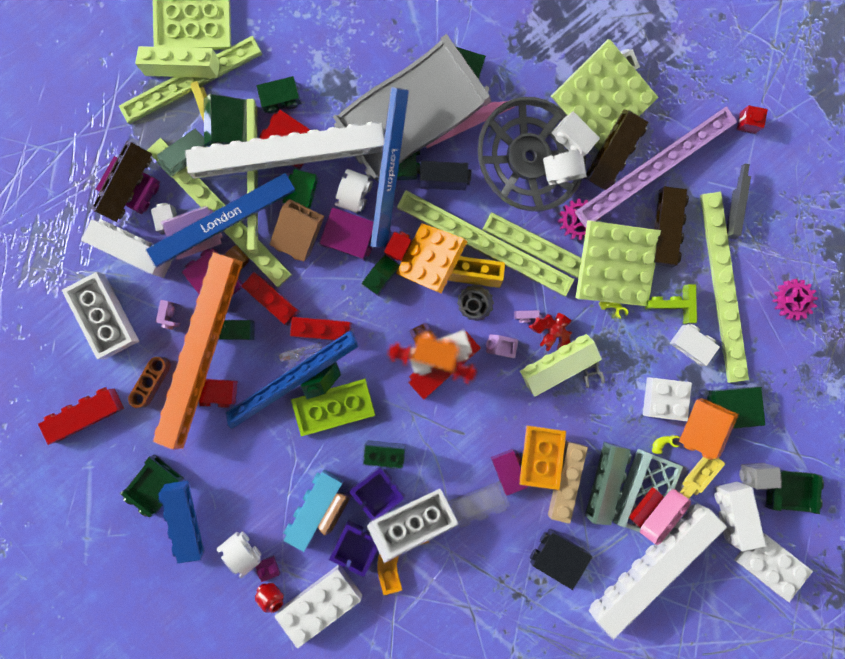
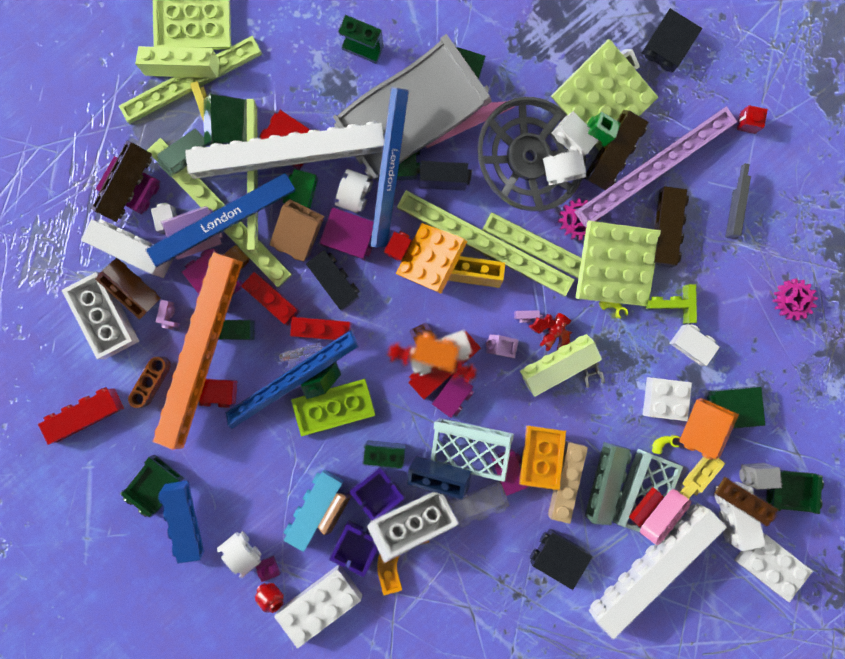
(127, 288): none -> reddish brown brick
(279, 95): dark green brick -> none
(333, 280): none -> black brick
(361, 39): none -> dark green panel
(380, 275): dark green slope -> none
(439, 477): none -> dark blue brick
(452, 396): none -> magenta brick
(475, 302): dark grey piece -> none
(478, 434): none -> light aqua fence
(603, 128): none -> green brick
(671, 41): none -> black brick
(724, 287): yellowish green plate -> none
(746, 502): none -> reddish brown plate

